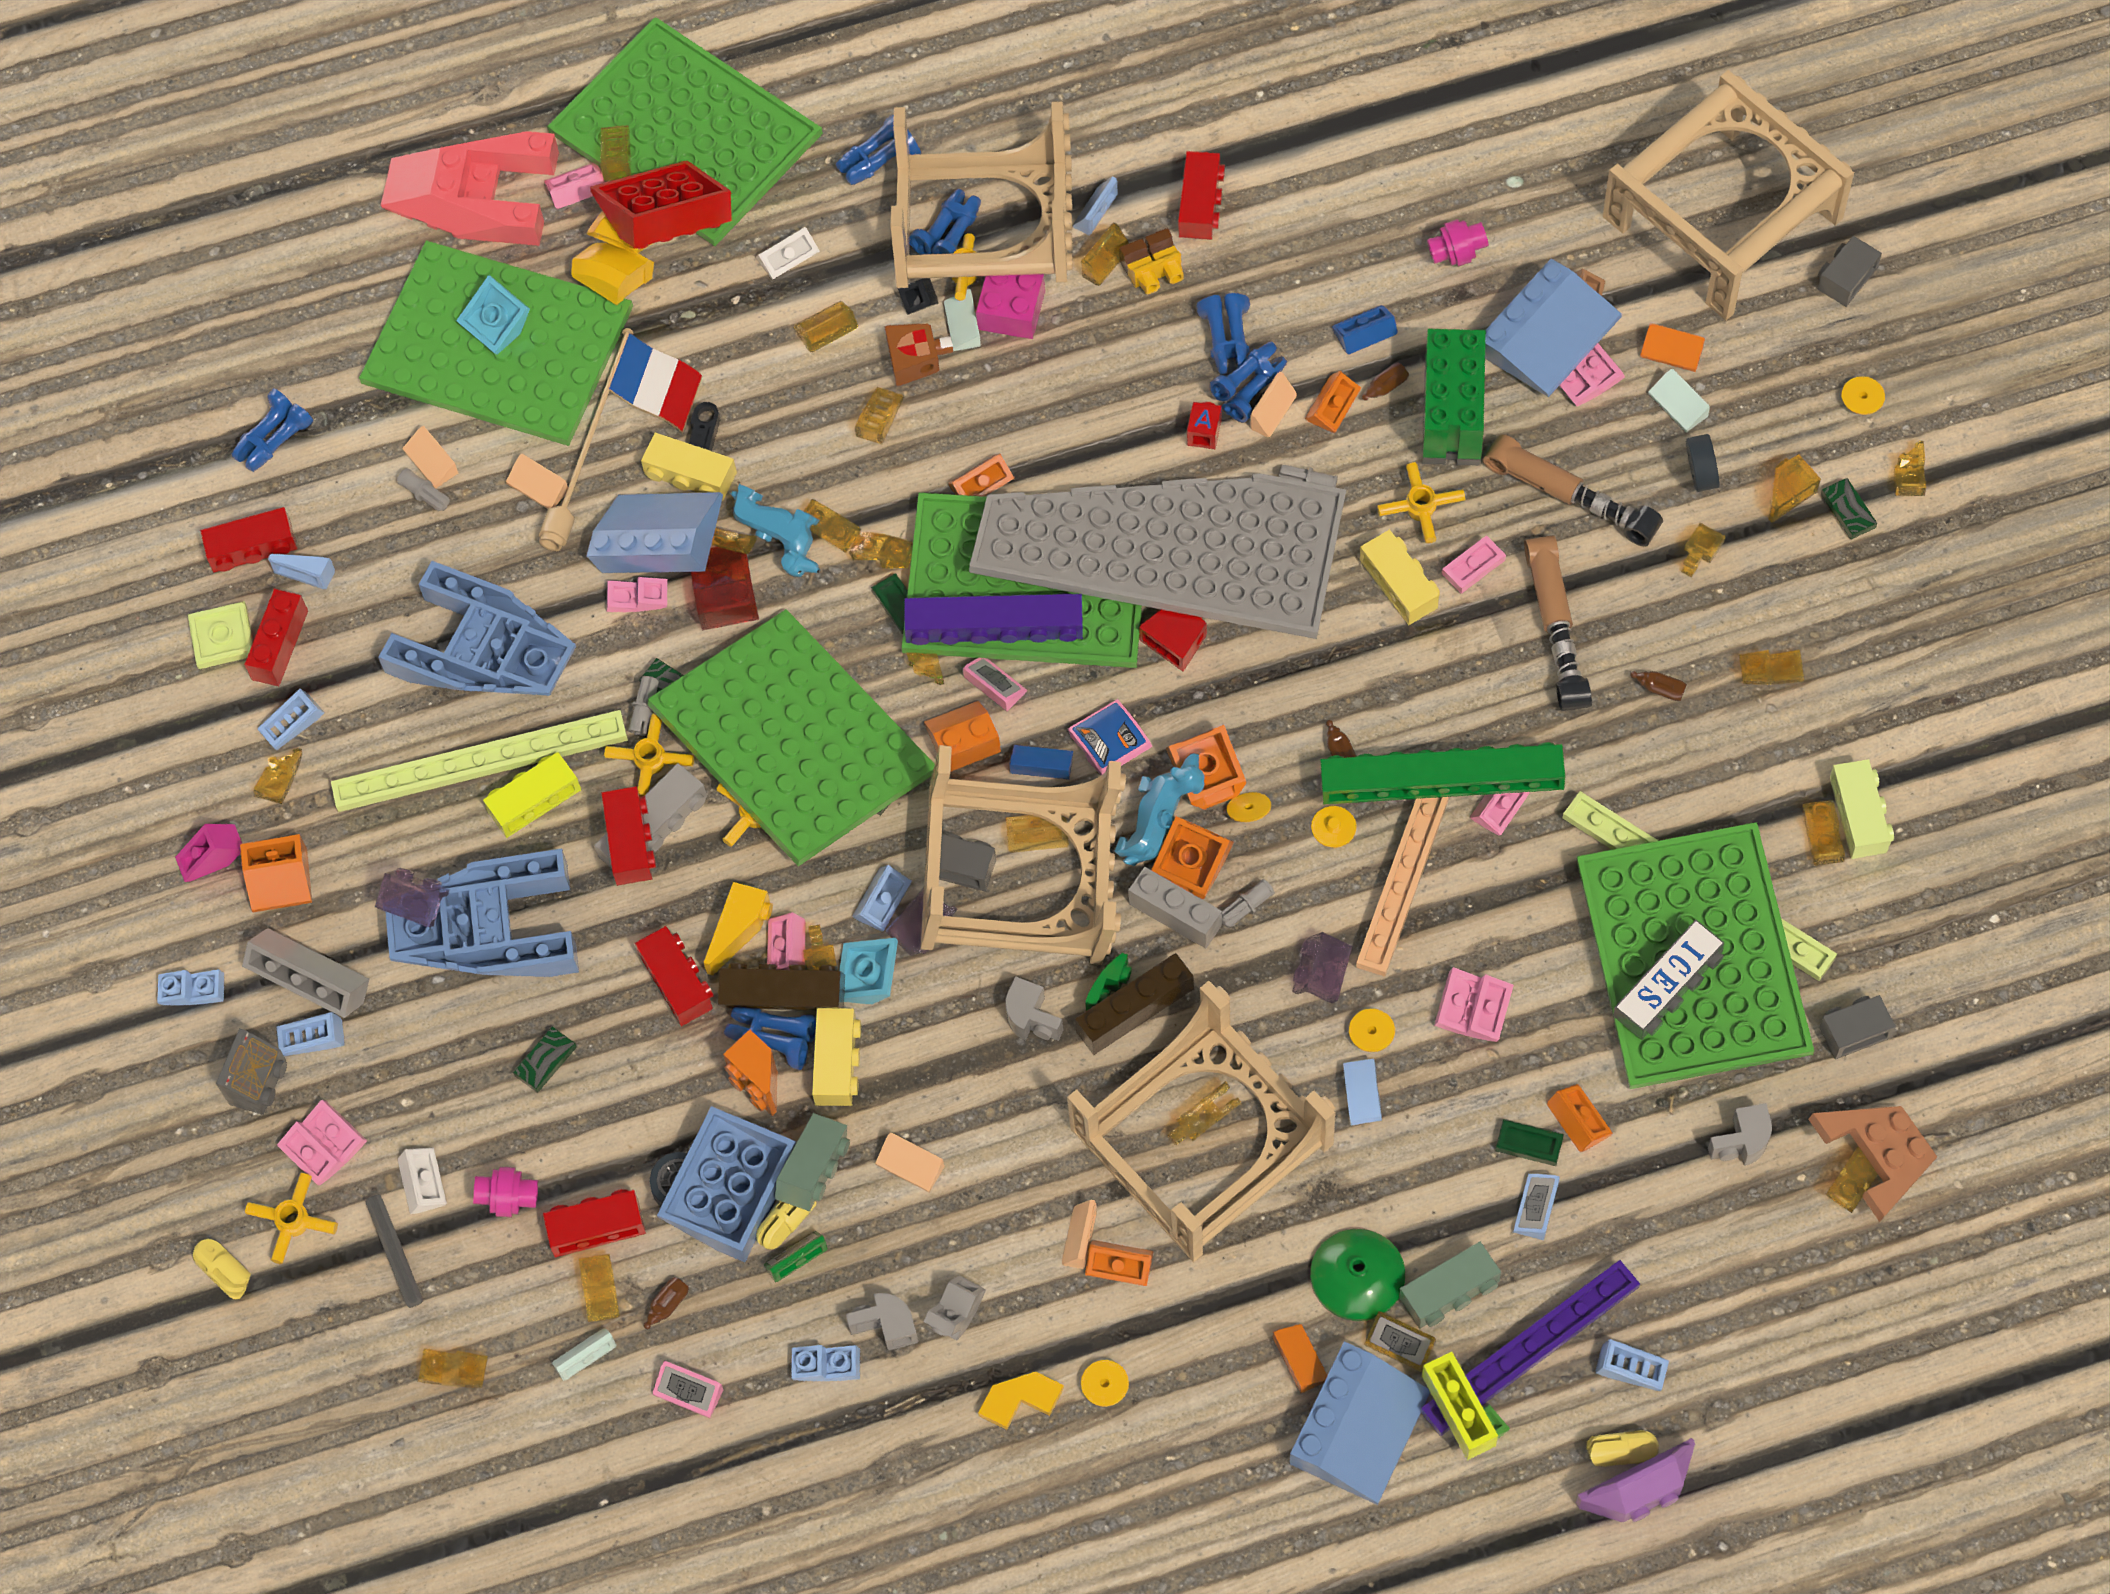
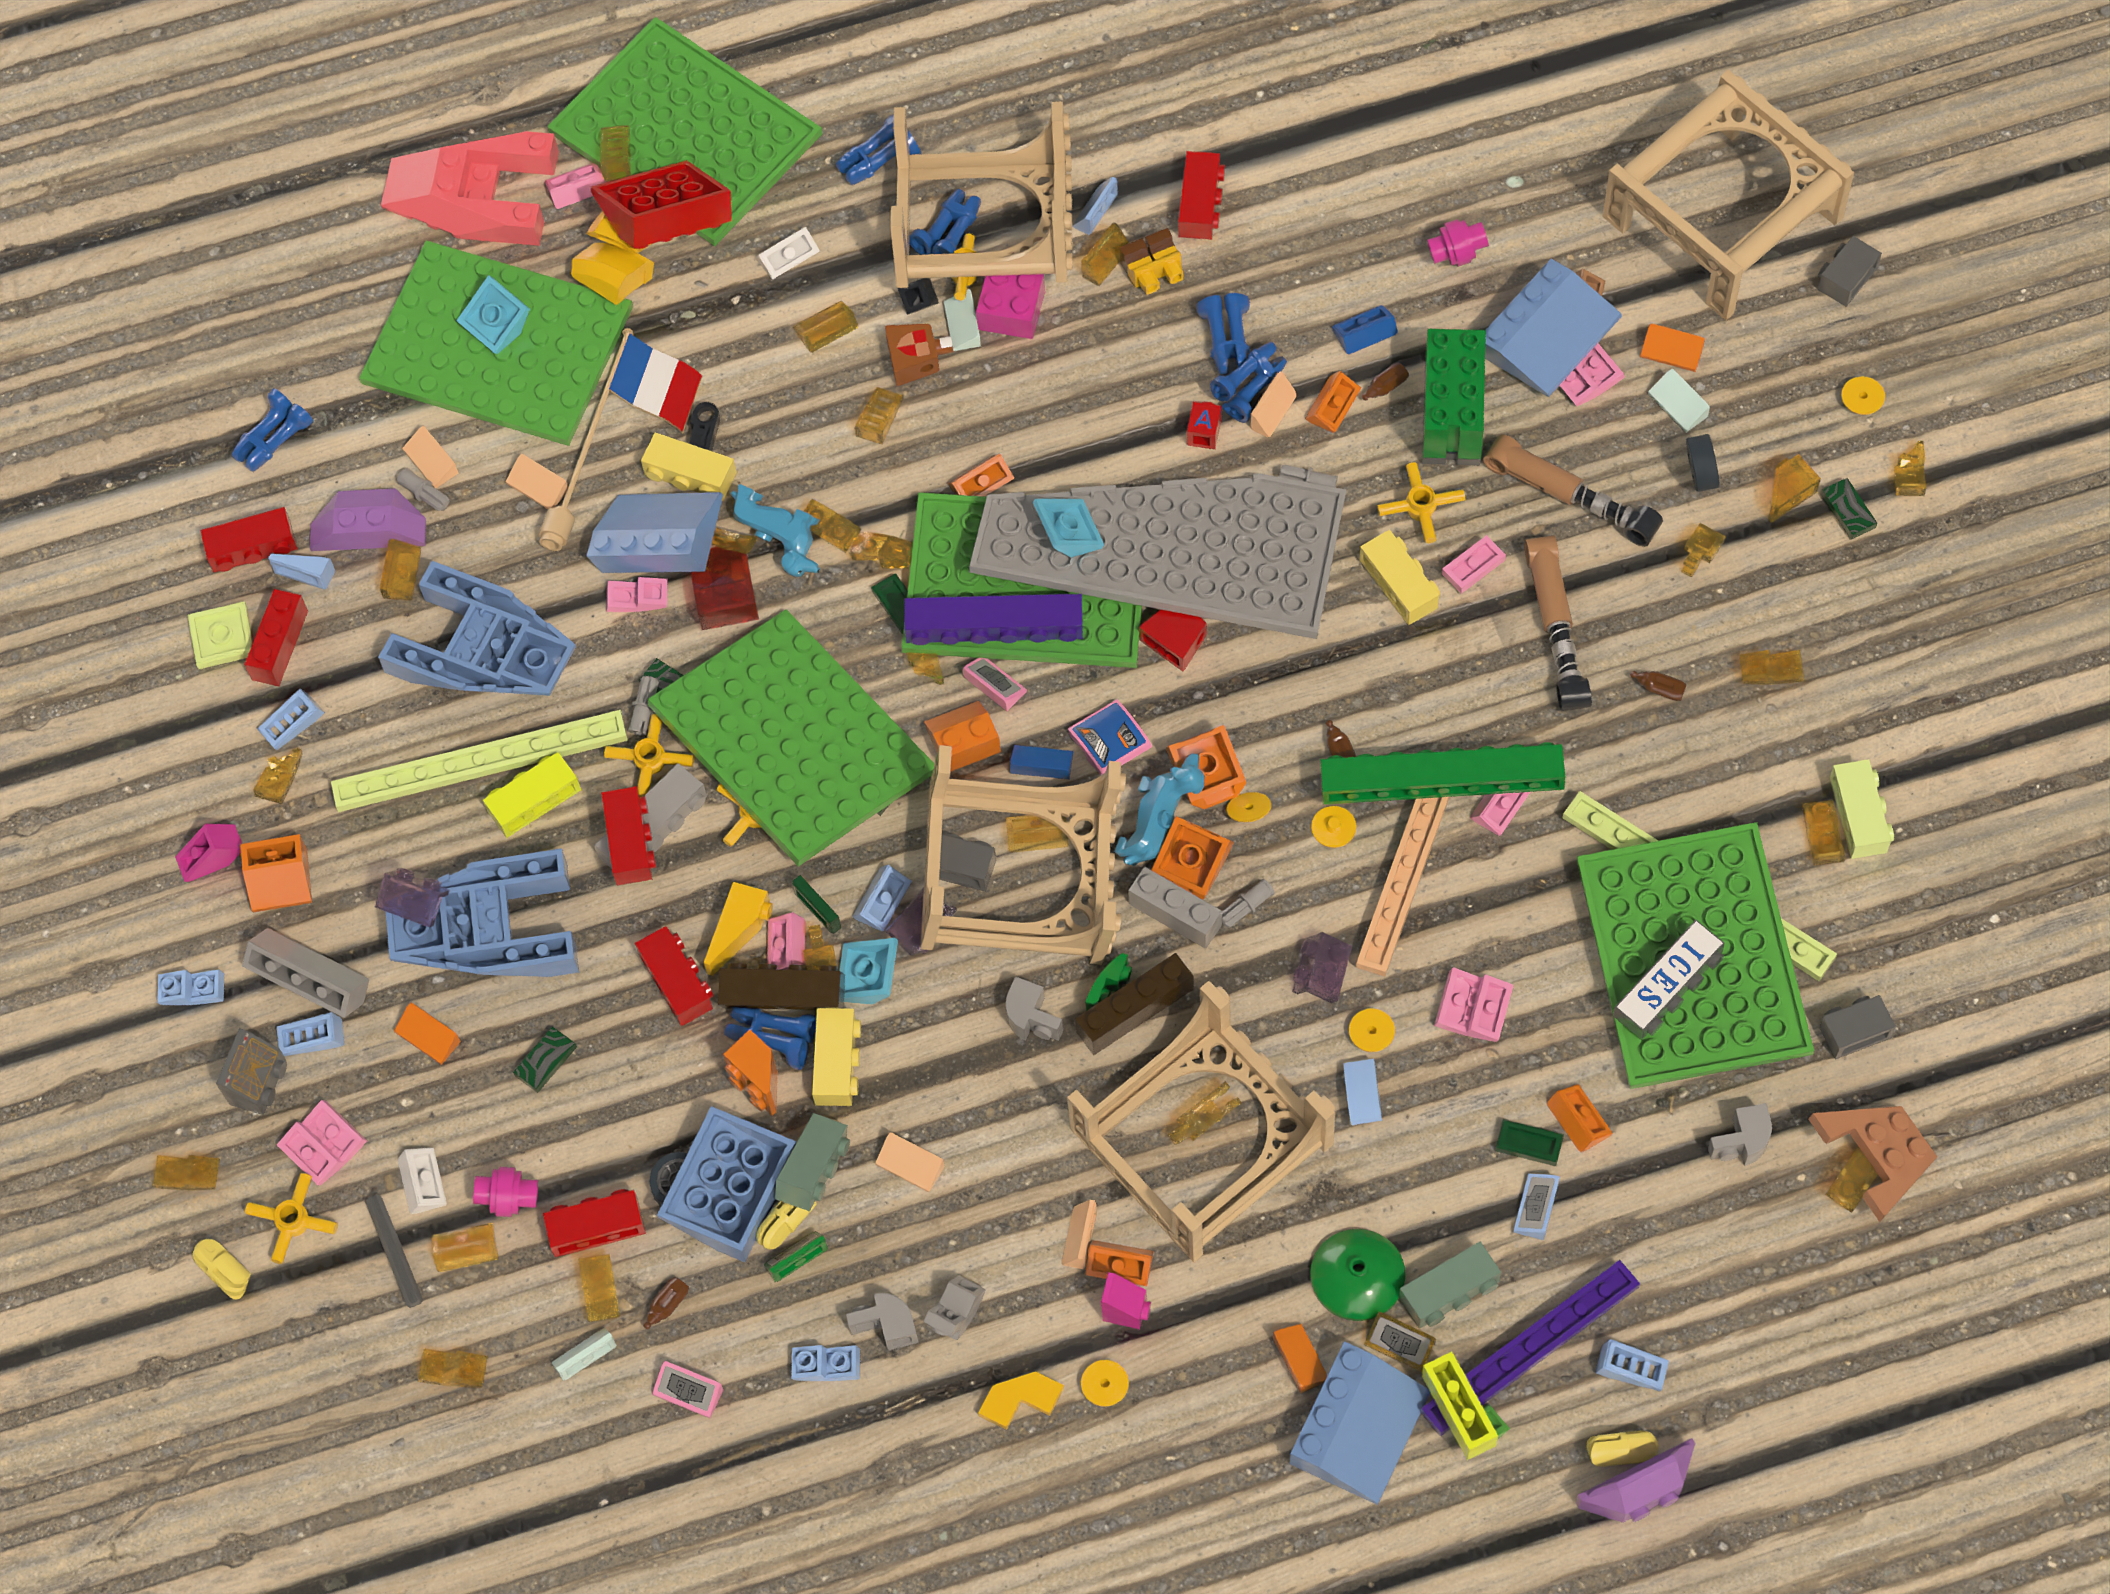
(186, 1173): none -> clear yellow slope
(367, 521): none -> medium lavender wedge
(400, 570): none -> clear yellow slope
(427, 1033): none -> orange slope
(464, 1247): none -> clear yellow slope
(816, 904): none -> dark green tile
(1069, 525): none -> medium azure slope
(1124, 1302): none -> dark pink slope

